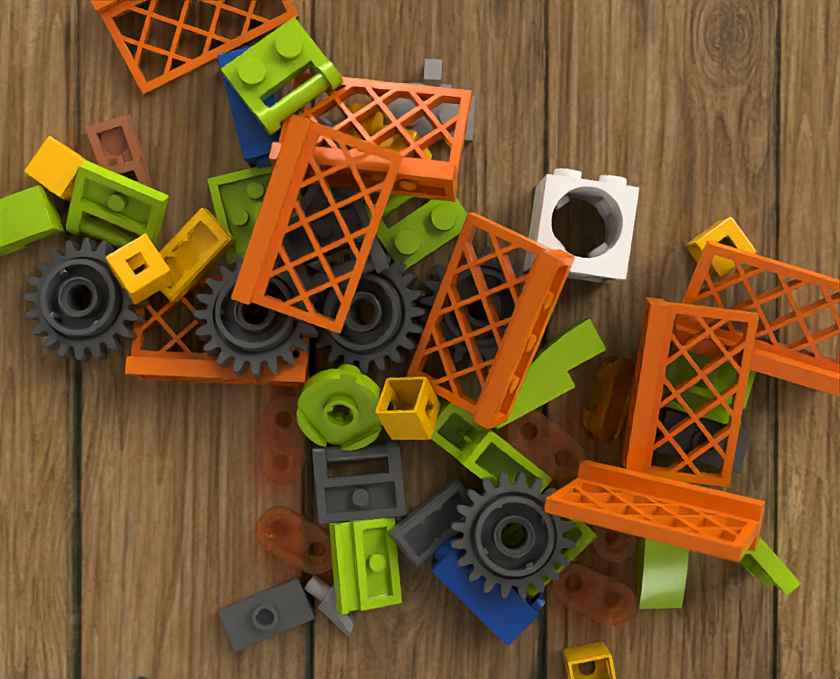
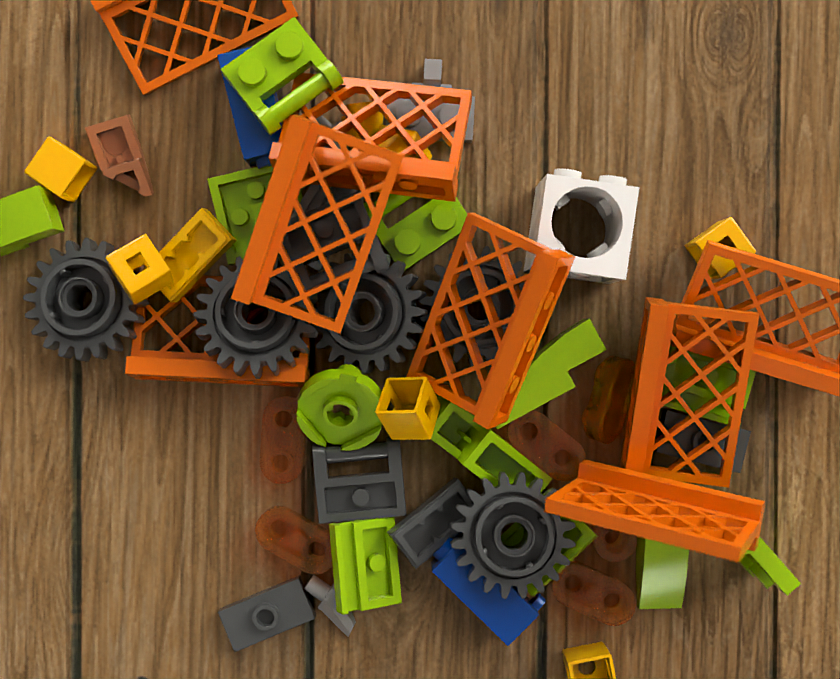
(116, 201): lime plate -> none

